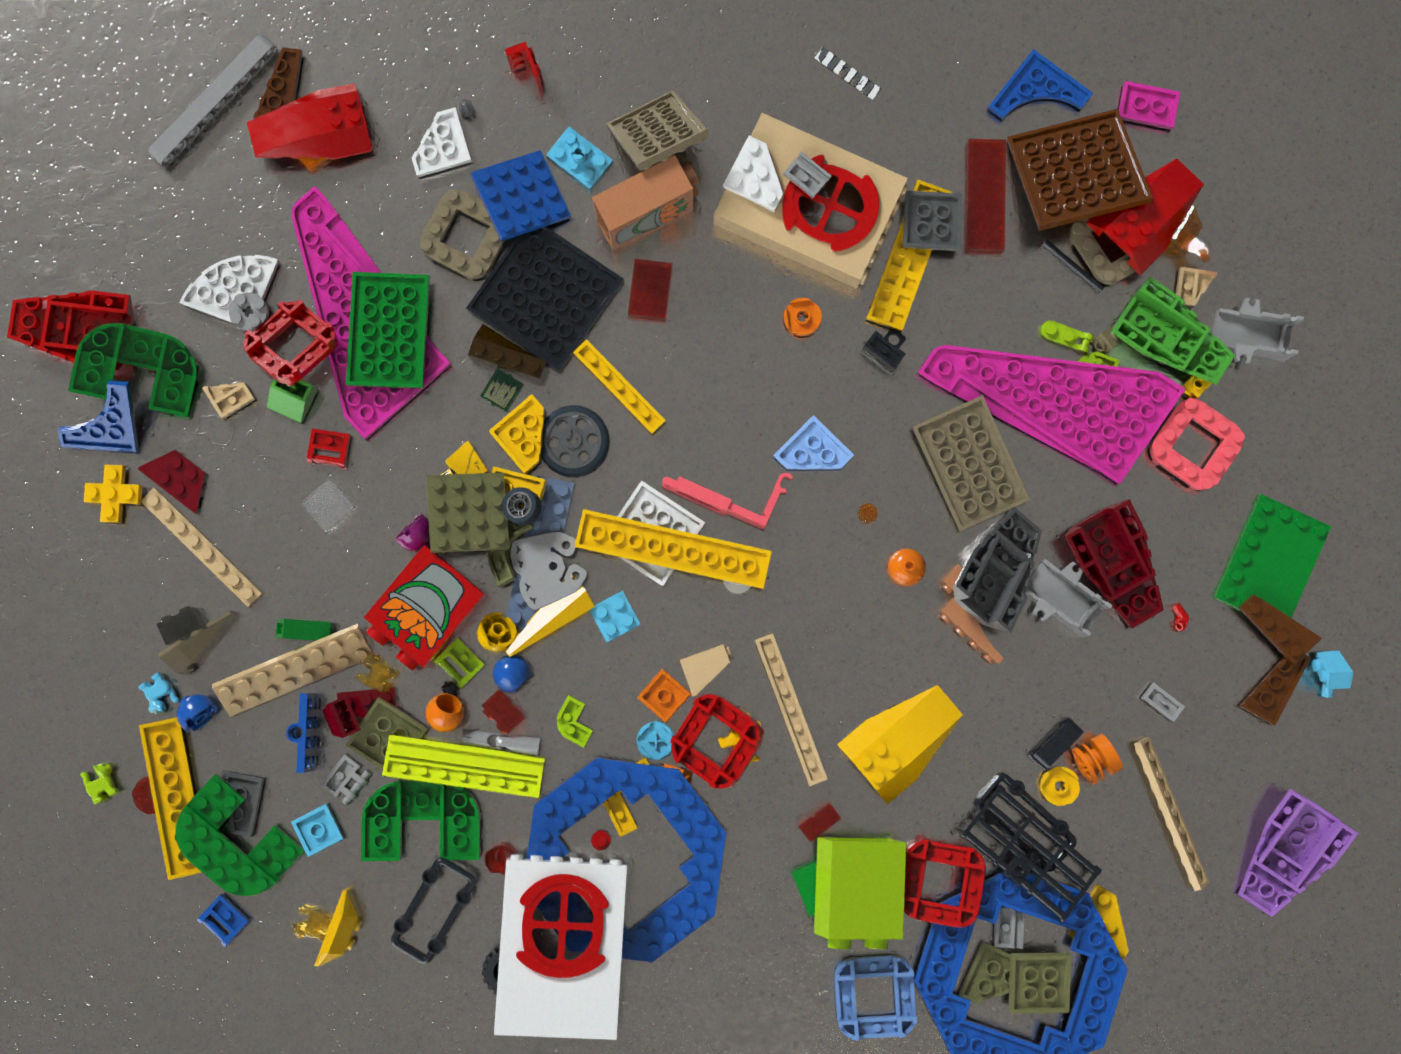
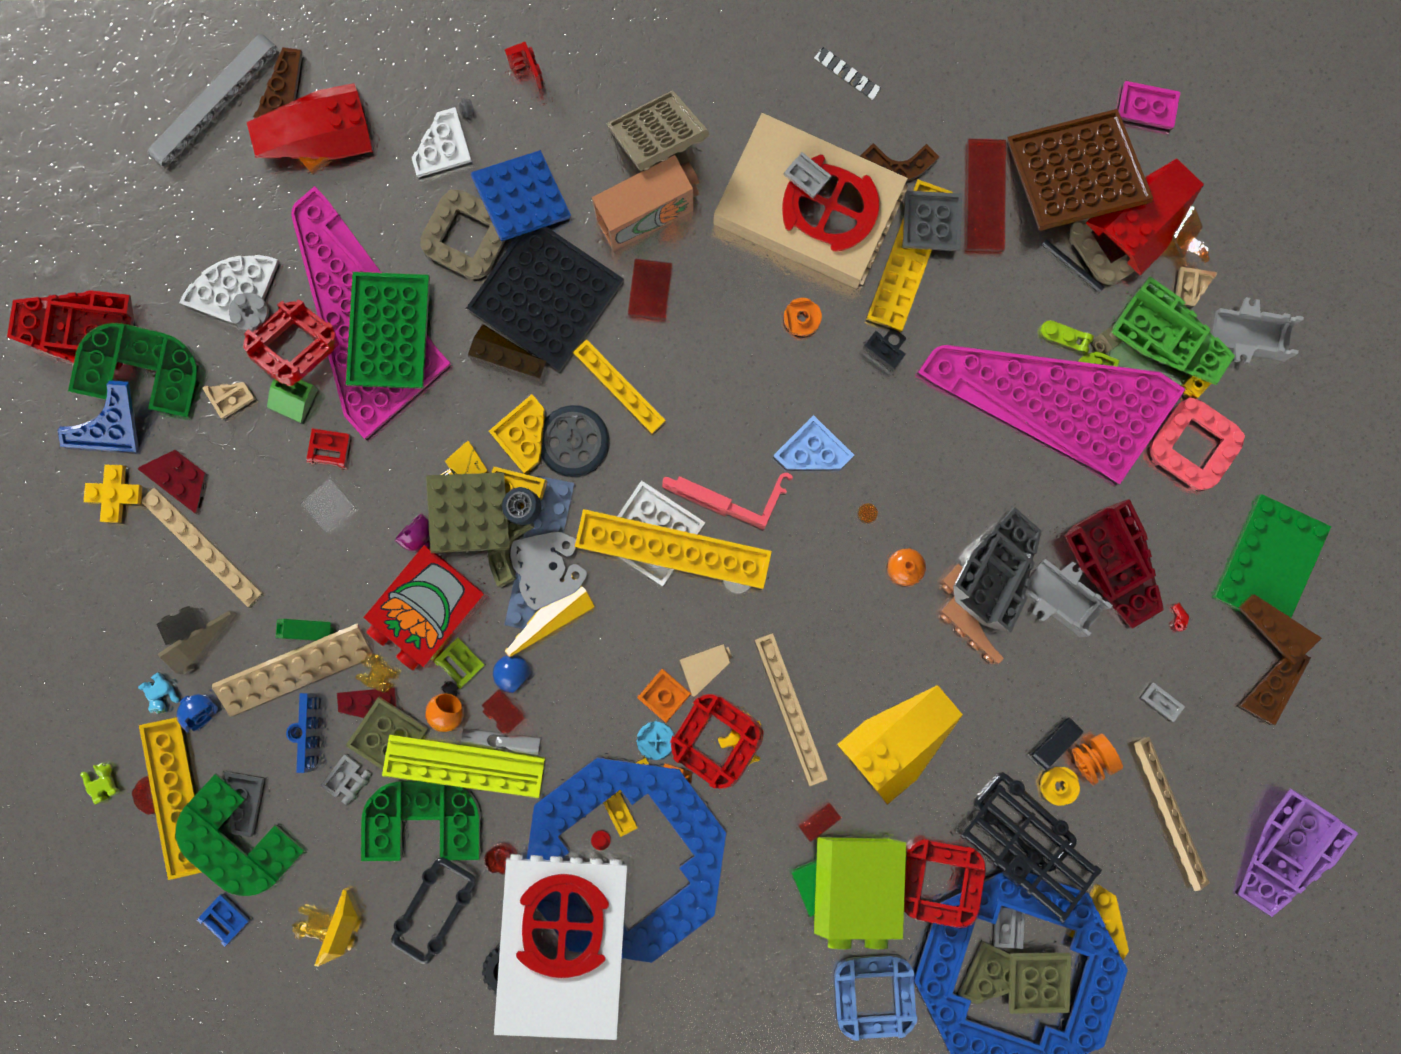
(317, 830): medium azure plate -> none
(341, 718): dark red torso -> none
(496, 632): yellow cylinder -> none
(501, 390): piece -> none
(568, 723): lime plate -> none
(579, 158): medium azure plate -> none
(614, 616): medium azure plate -> none
(755, 175): white plate -> none
(909, 168): none -> reddish brown plate
(971, 463): dark tan plate -> none
(1038, 80): blue plate -> none
(1332, 671): medium azure brick -> none

